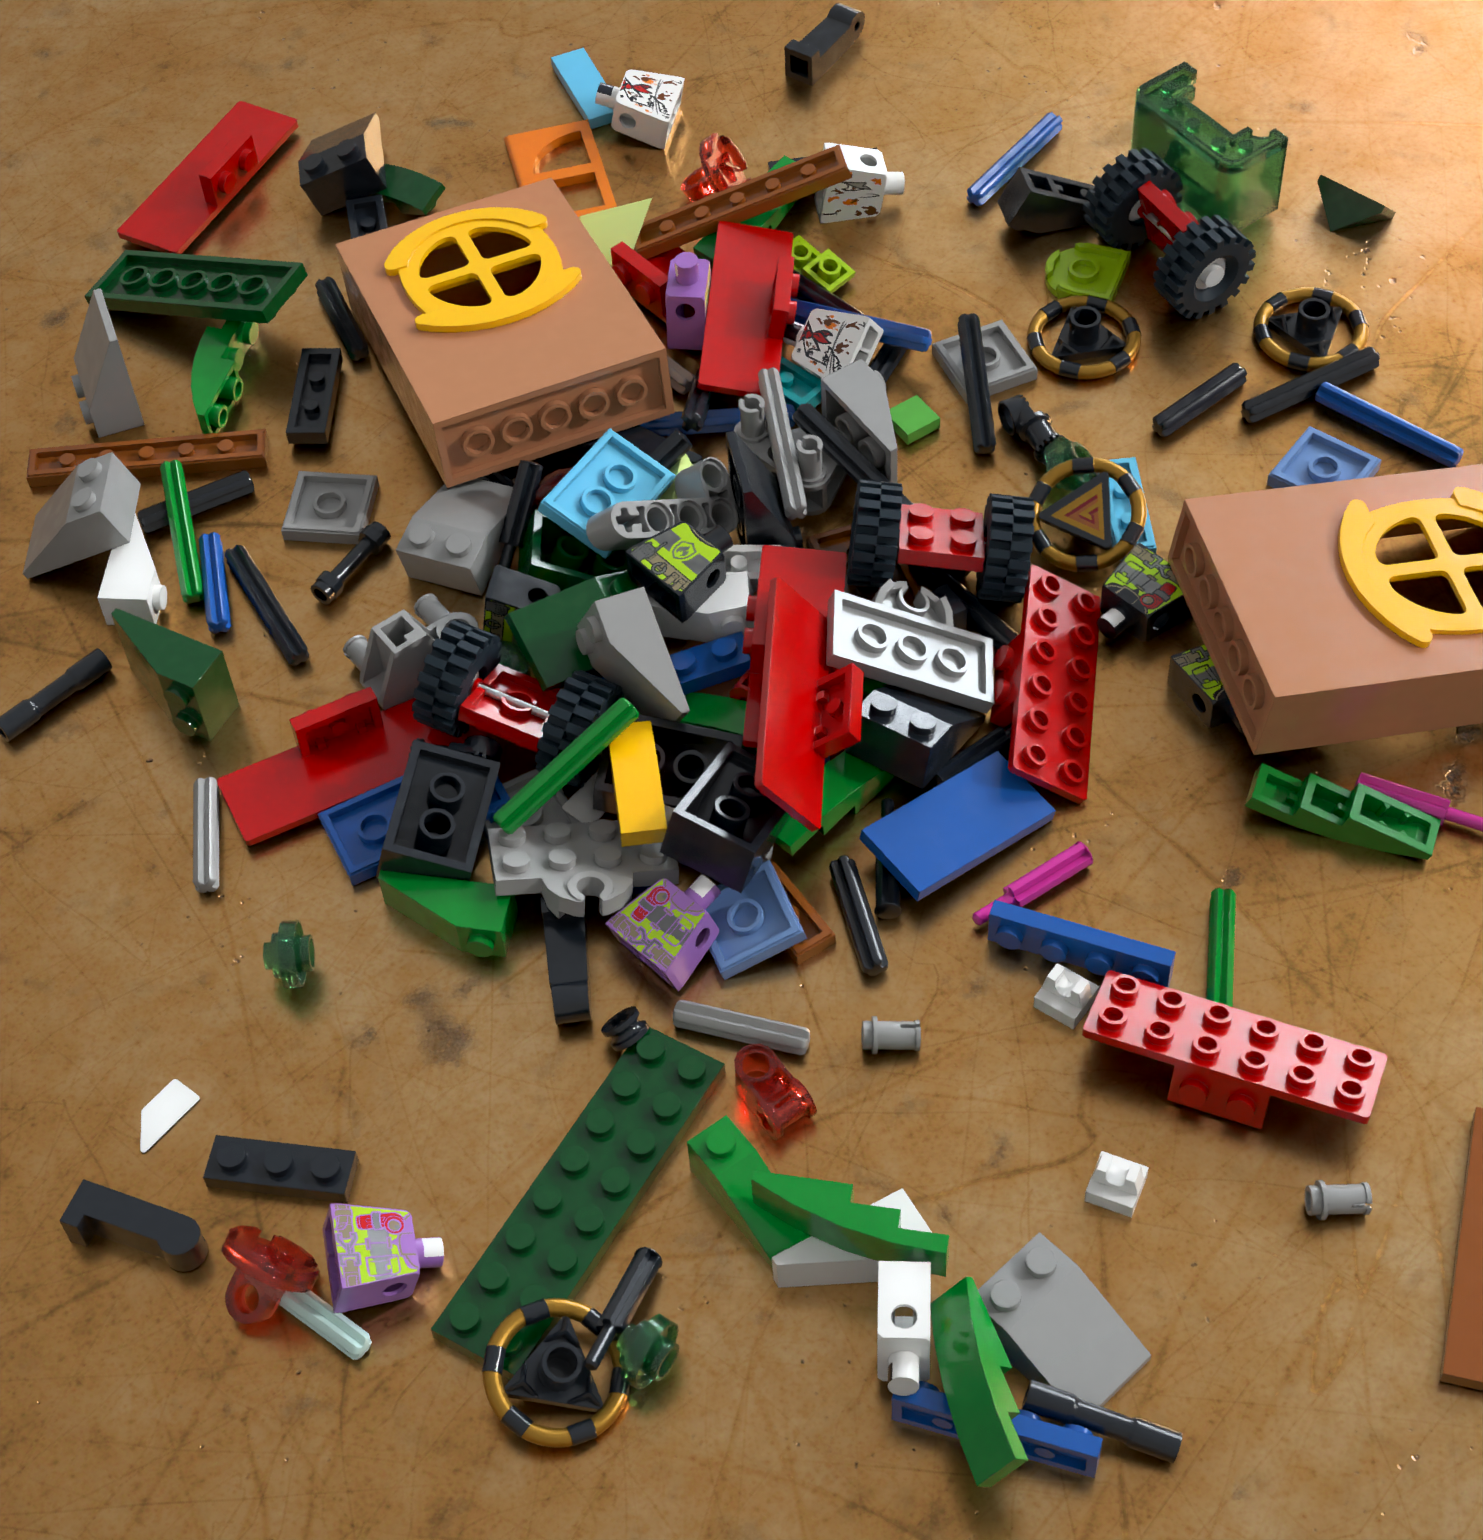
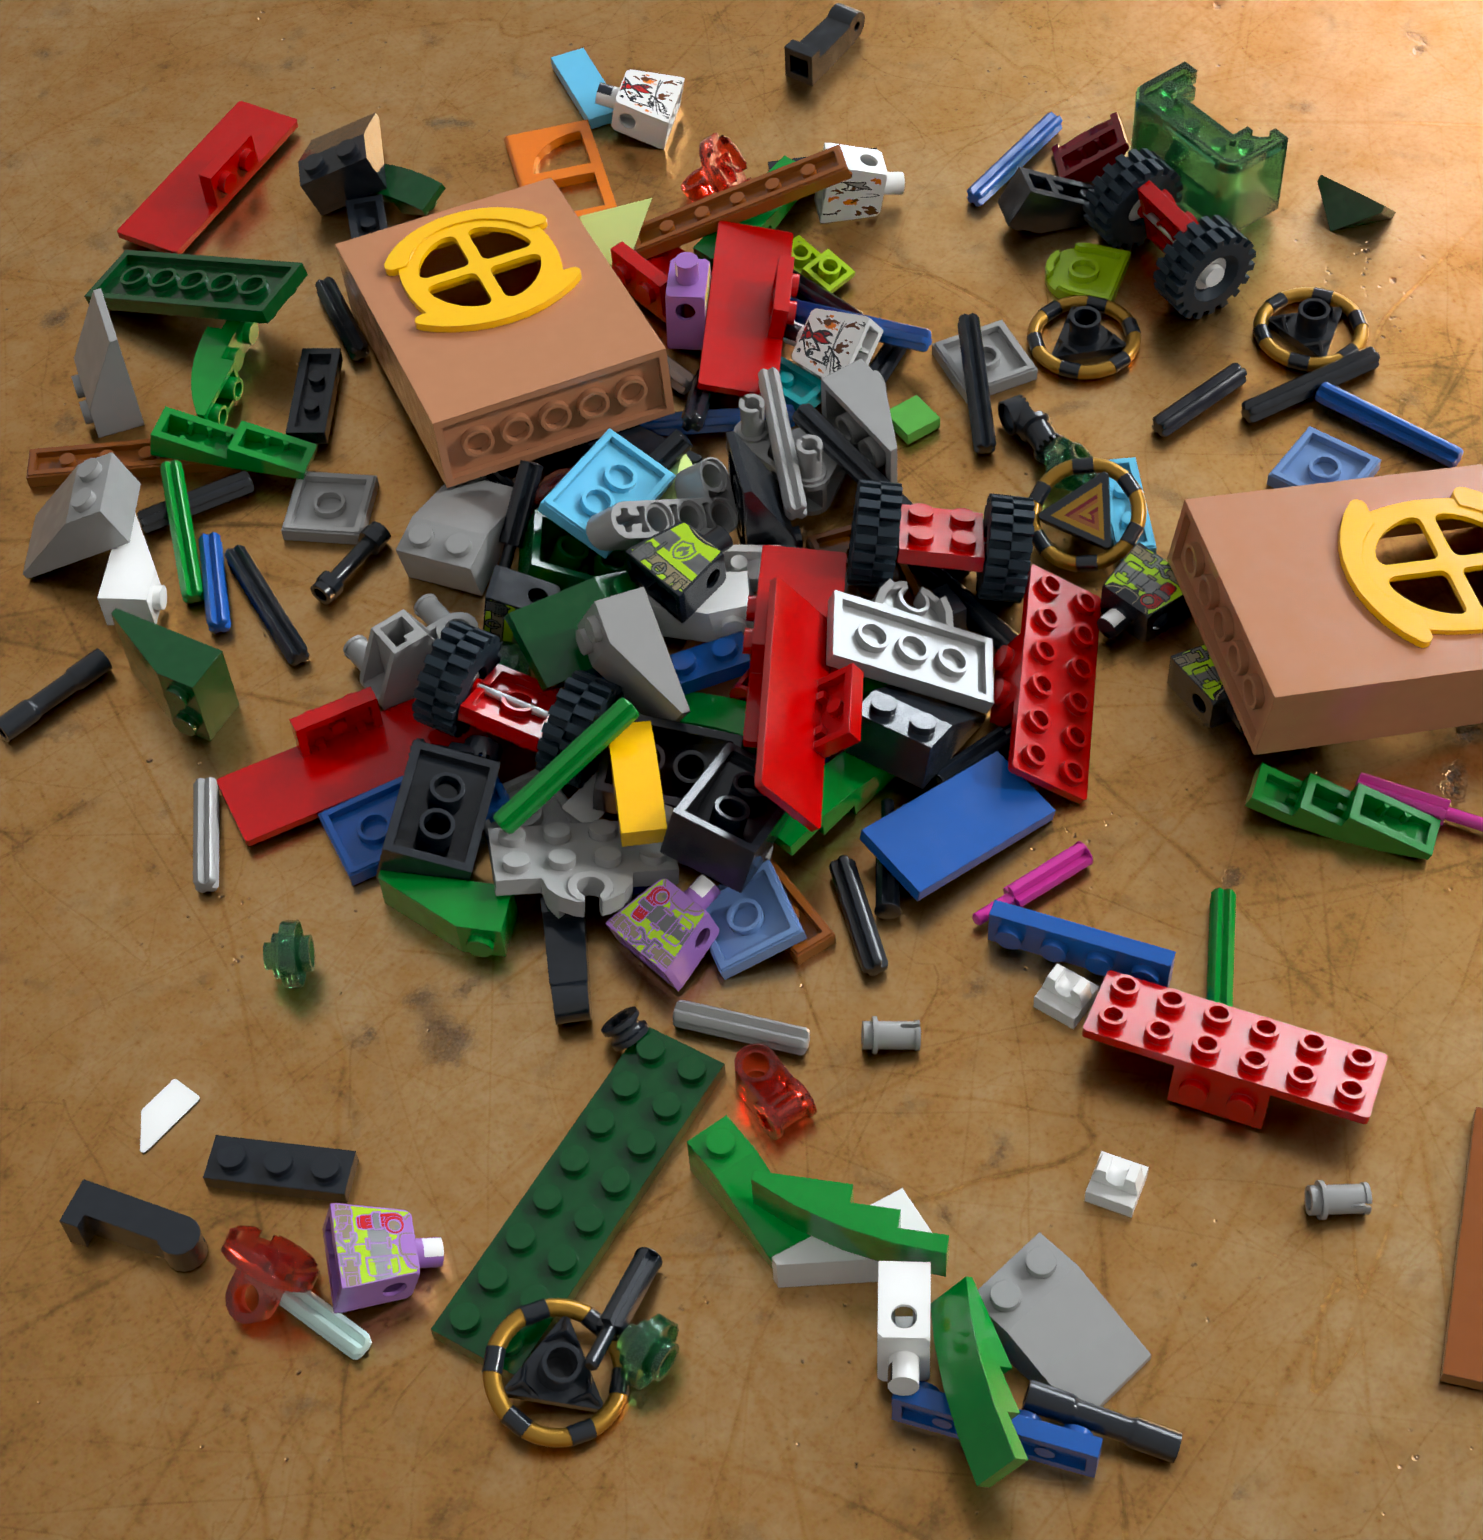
(245, 448): none -> green slope
(1091, 151): none -> dark red slope

